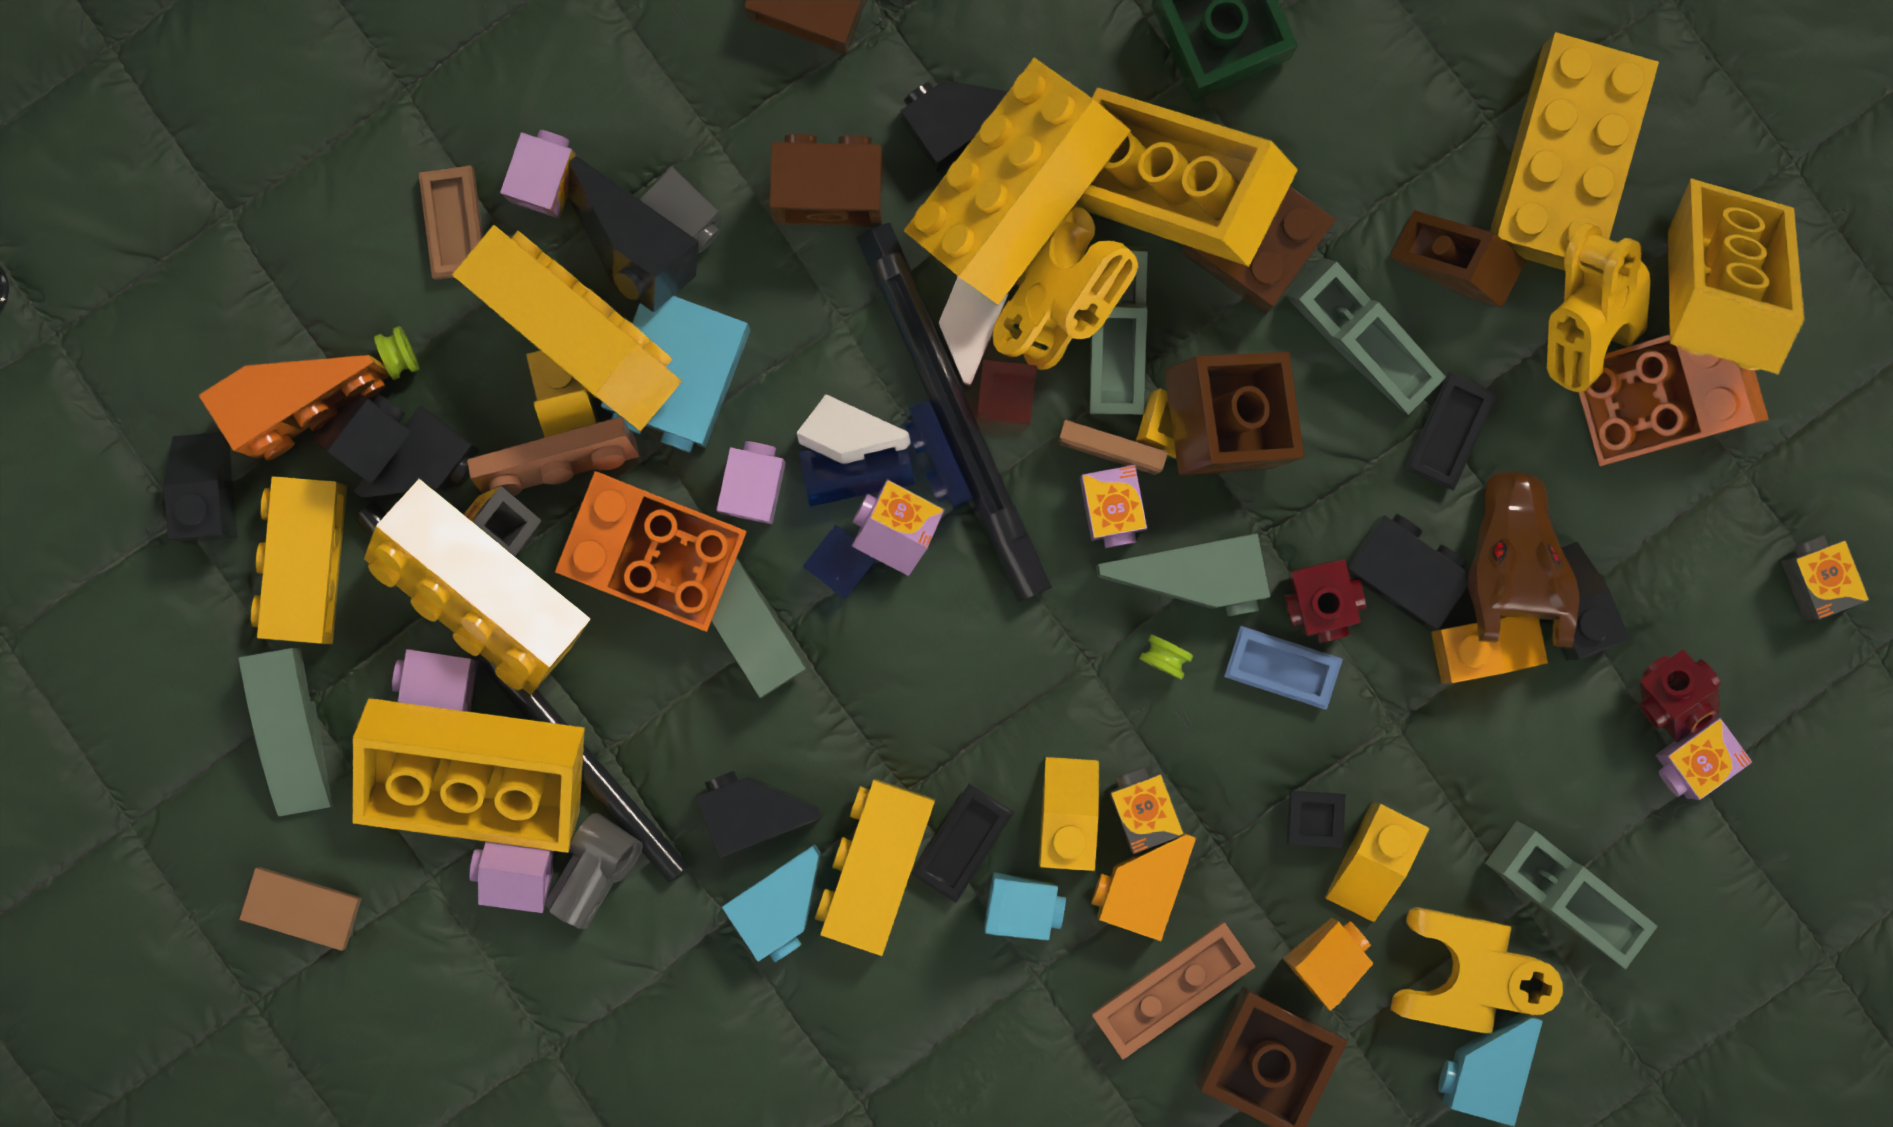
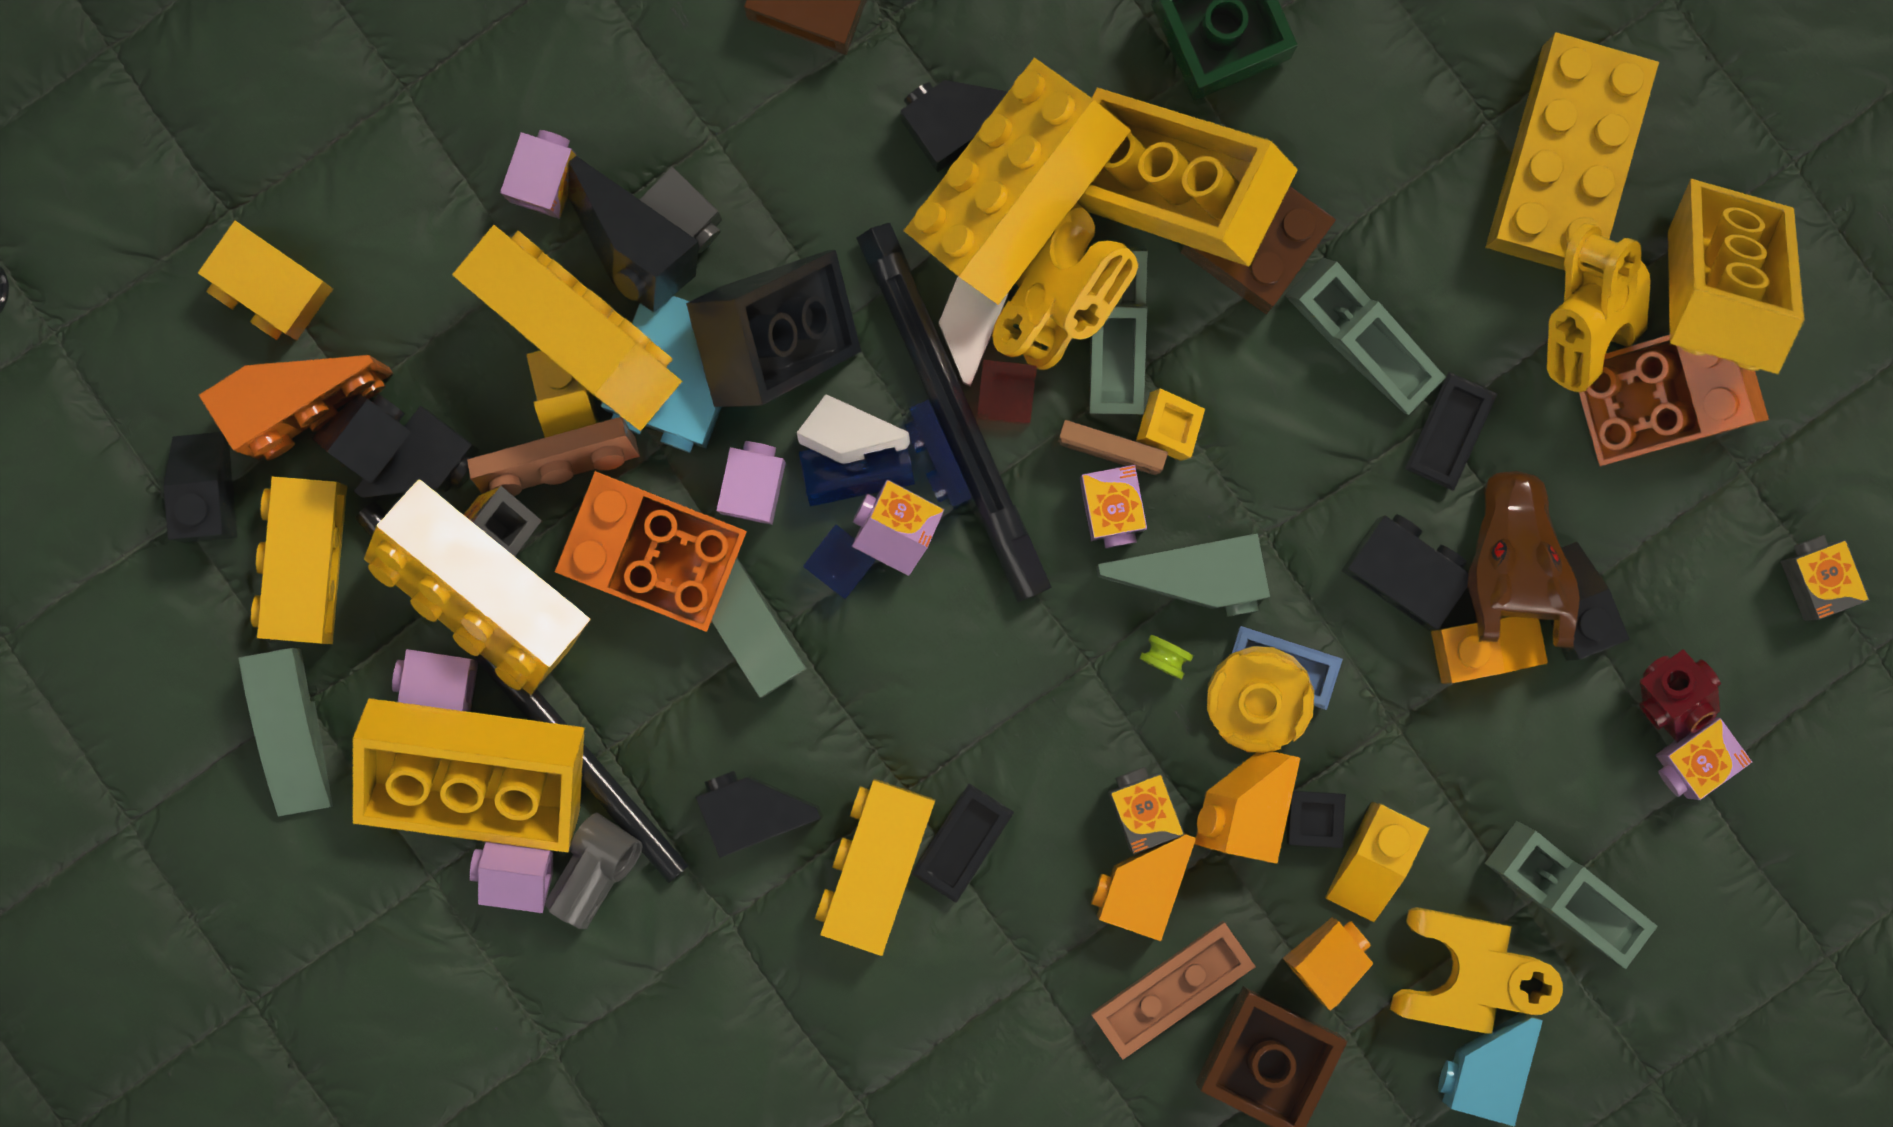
(265, 281): none -> yellow brick
(300, 908): medium nougat tile -> none
(396, 353): lime bush -> none
(450, 217): medium nougat tile -> none
(773, 330): none -> black slope
(776, 907): medium azure slope -> none
(826, 181): reddish brown brick -> none
(1023, 907): medium azure slope -> none
(1069, 814): yellow slope -> none
(1234, 413): reddish brown brick -> none
(1249, 808): none -> light orange slope
(1260, 699): none -> yellow tile
(1309, 585): dark red brick -> none
(1459, 257): reddish brown slope -> none

